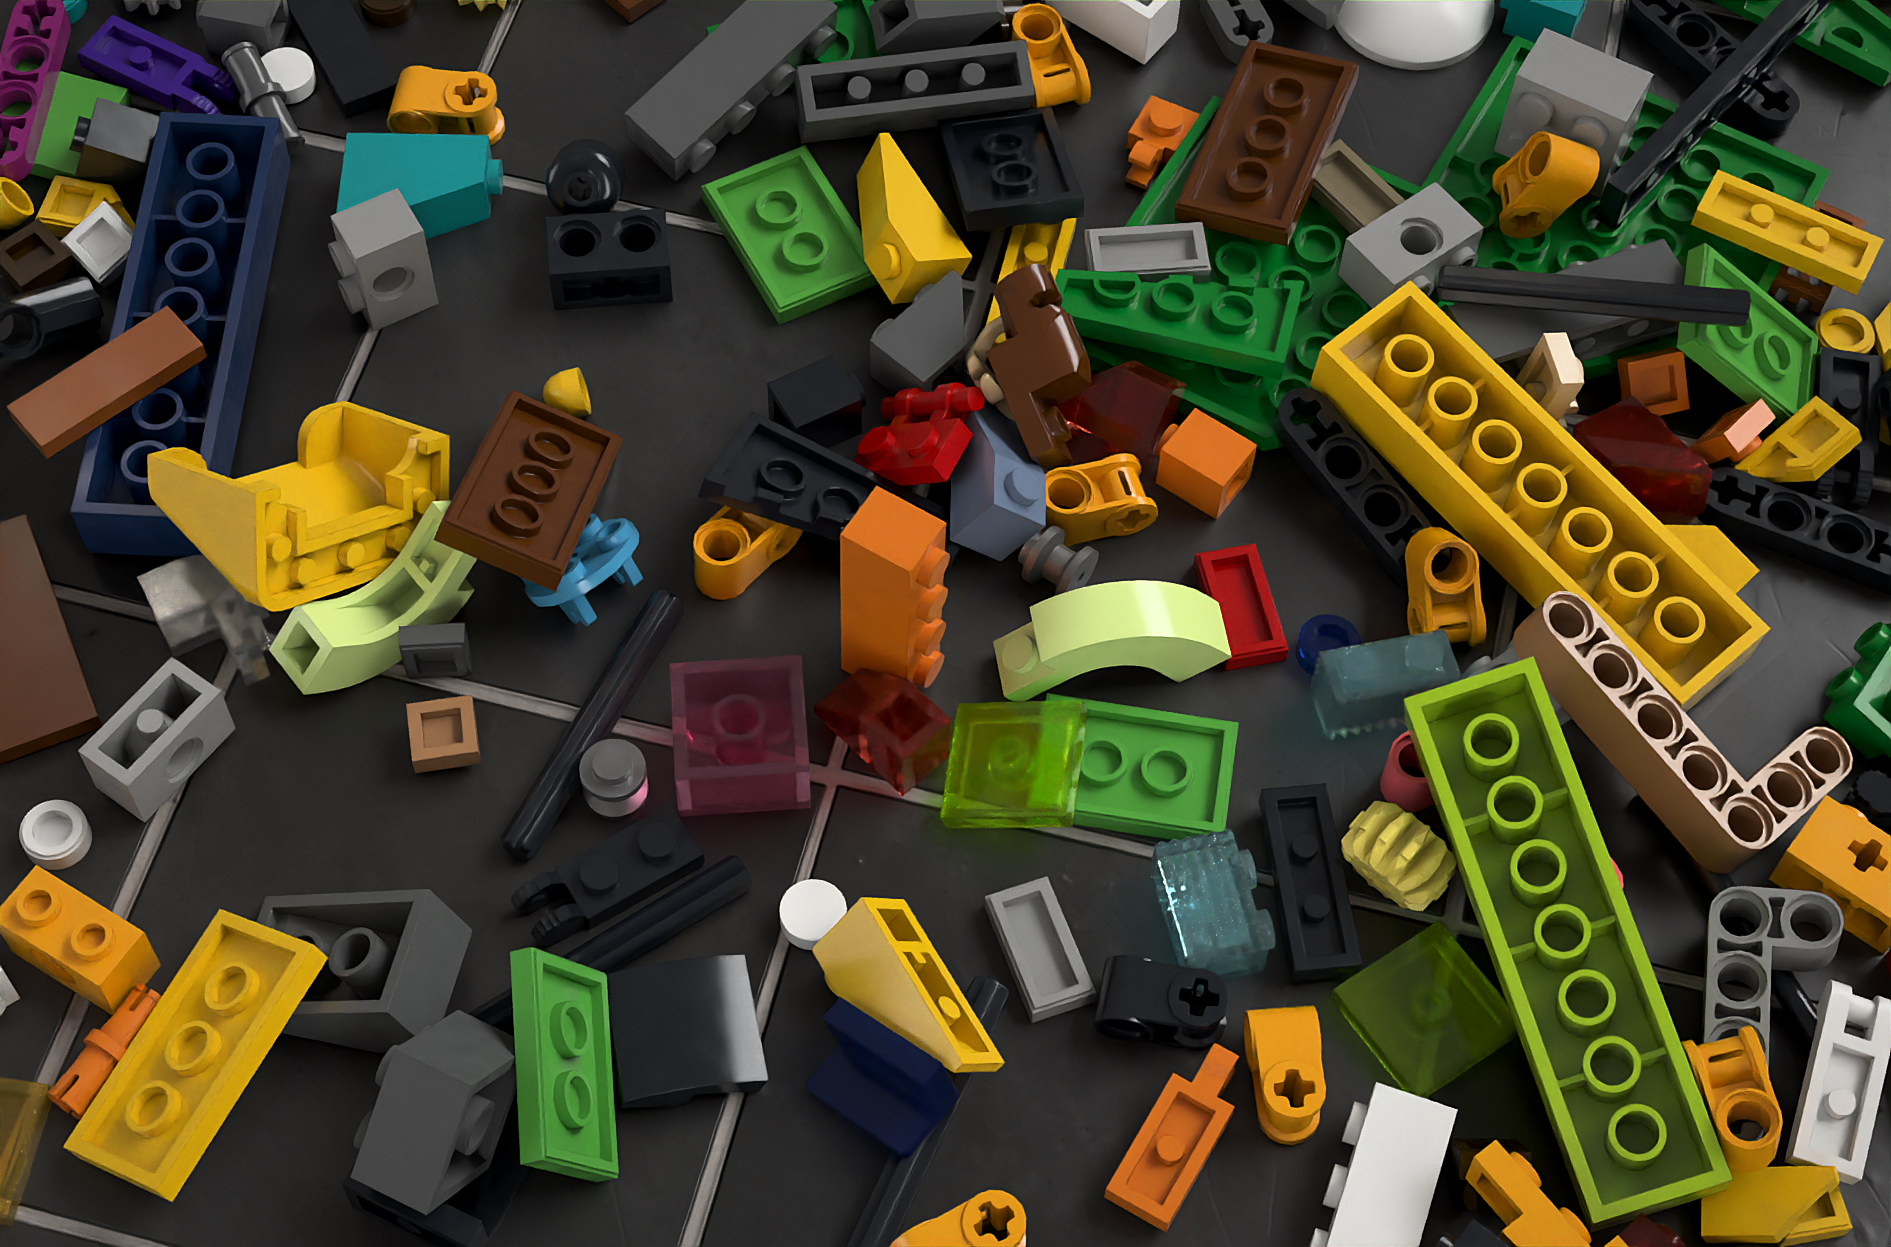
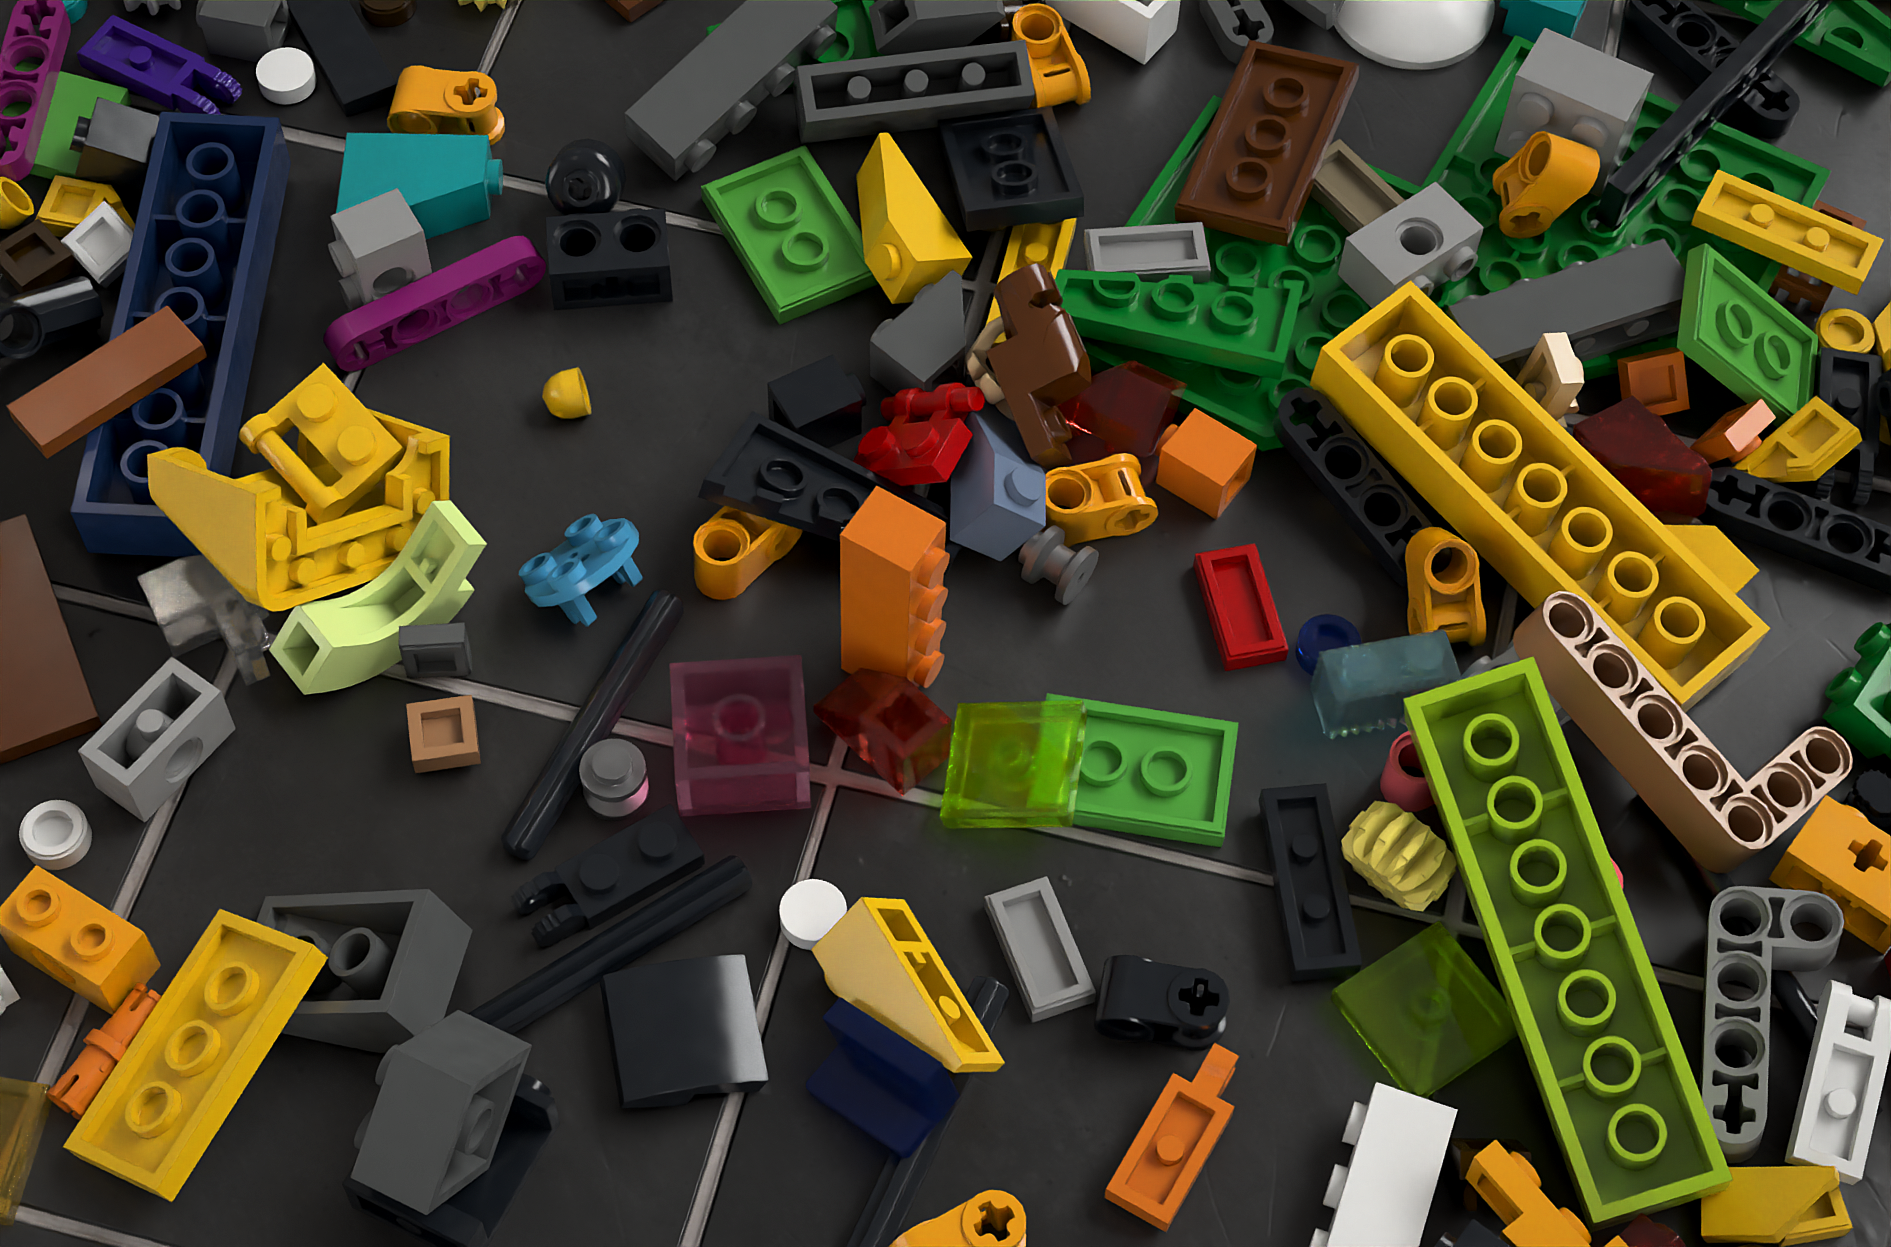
(259, 93): dark grey pin -> none
(339, 430): none -> yellow plate
(377, 328): none -> magenta beam
(530, 490): reddish brown tile -> none
(563, 1066): bright green tile -> none
(1108, 626): yellowish green arch -> none
(1156, 138): orange plate -> none
(1210, 905): clear light blue brick -> none
(1284, 1063): light orange piece -> none
(1594, 295): black axle -> none
(1734, 1088): light orange piece -> none

